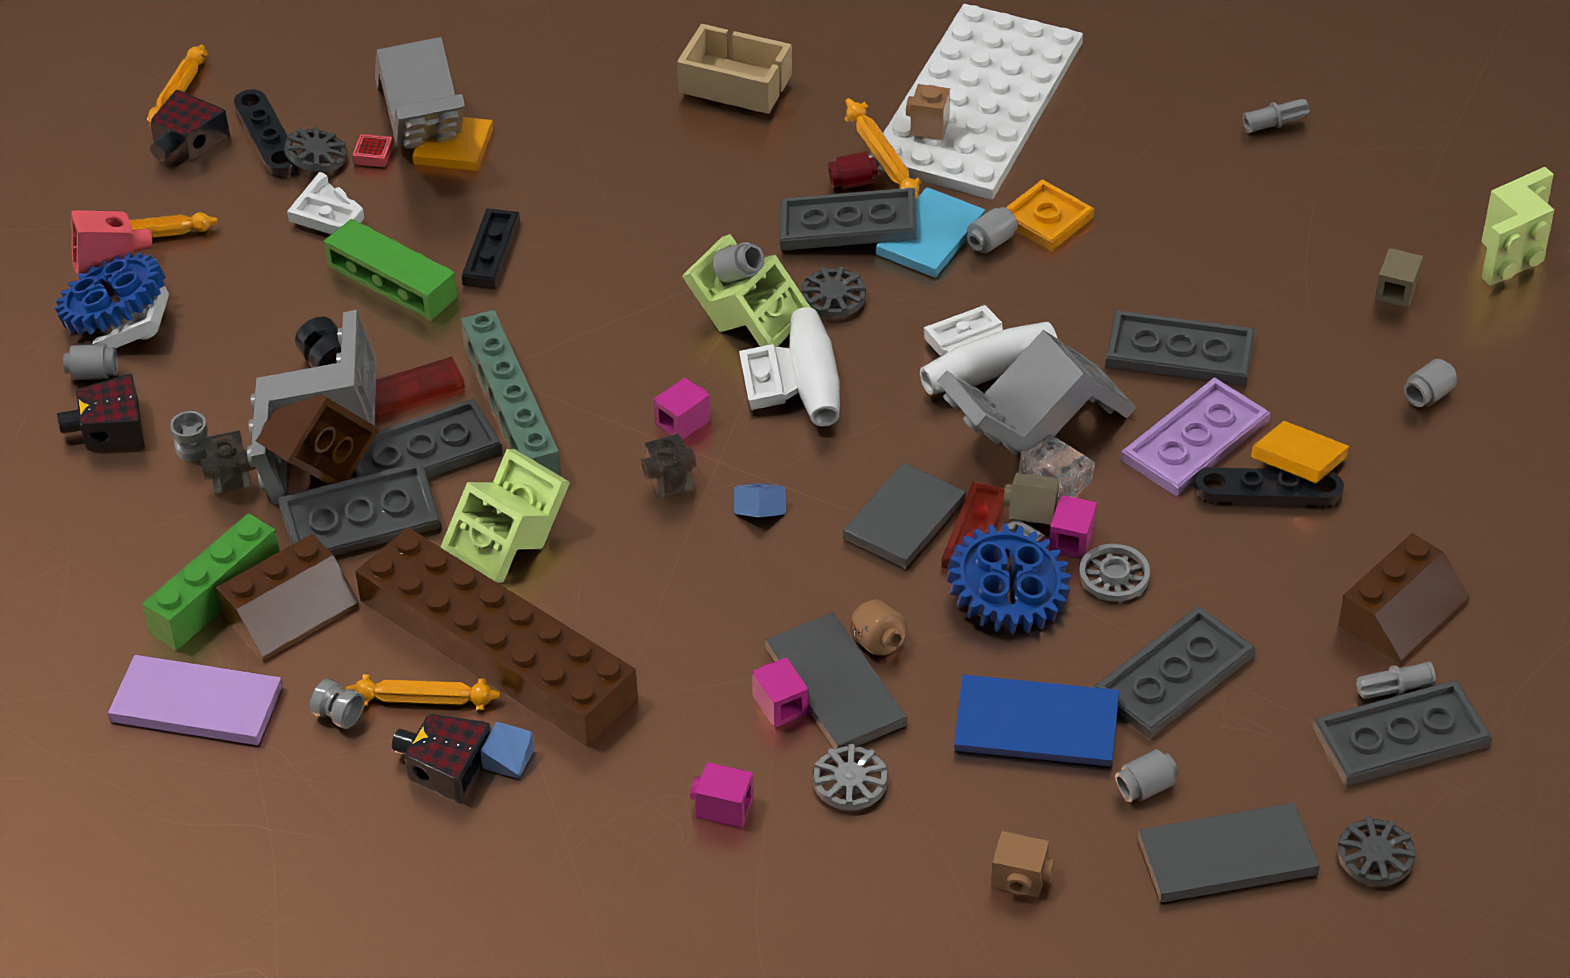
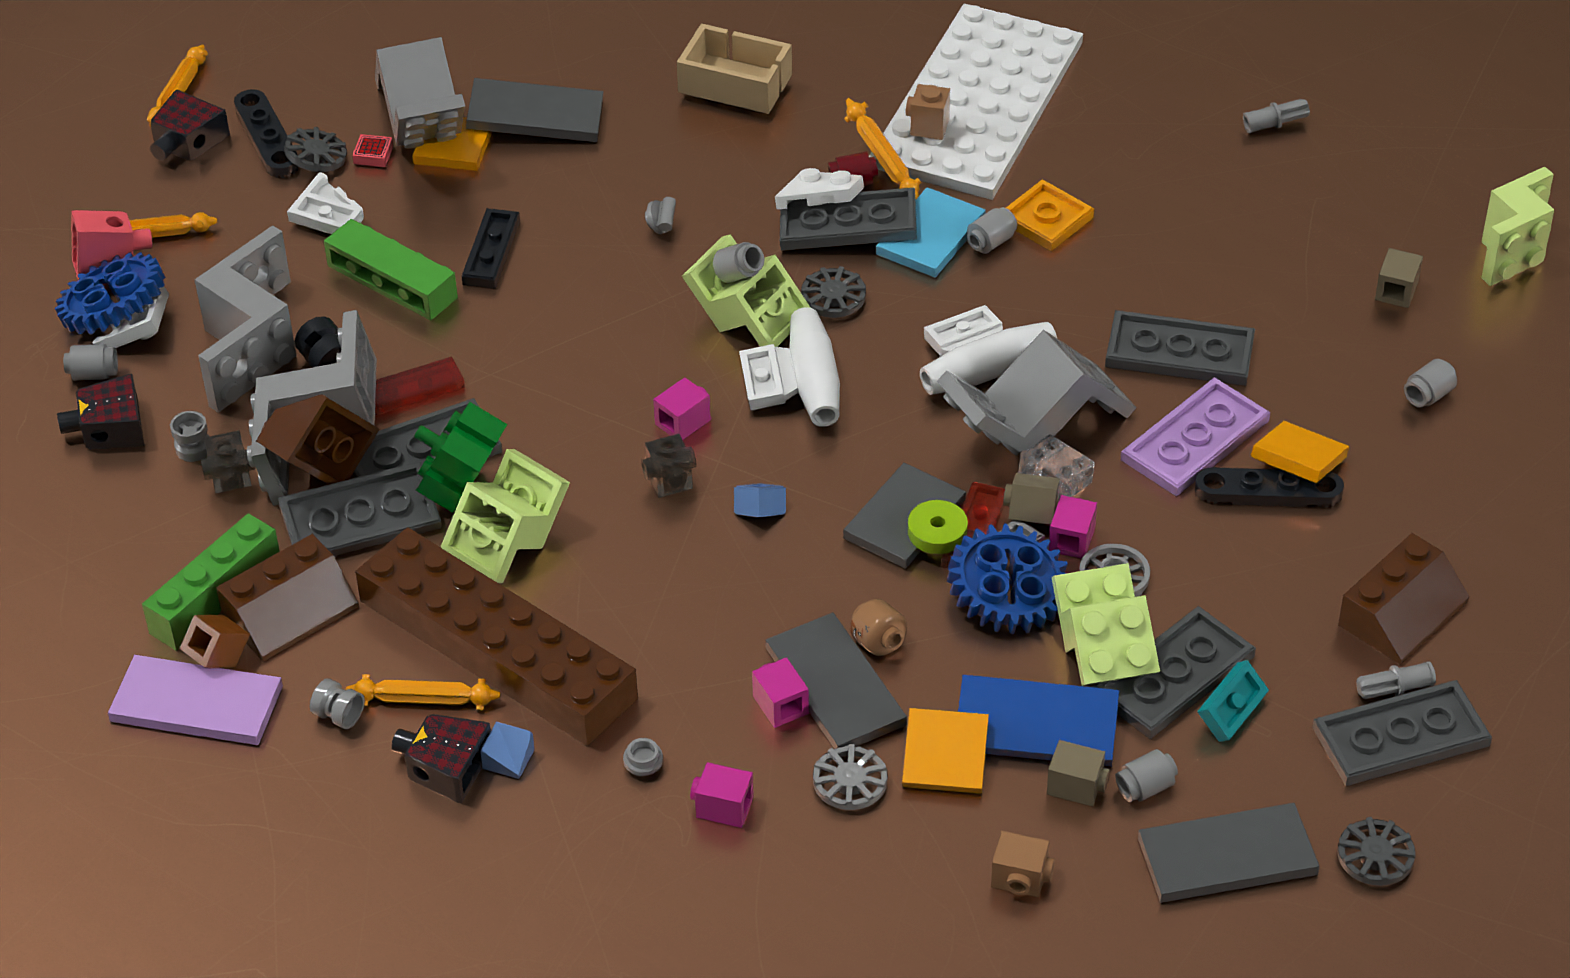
(214, 641): none -> dark orange brick
(245, 318): none -> light grey bracket
(457, 455): none -> green brick
(508, 390): sand green brick -> none
(535, 110): none -> dark grey tile
(643, 757): none -> light grey plate
(660, 215): none -> light grey plate
(820, 188): none -> white wing
(933, 539): none -> lime piece
(945, 750): none -> light orange tile
(1077, 773): none -> dark tan brick
(1105, 624): none -> yellowish green bracket
(1233, 701): none -> teal plate

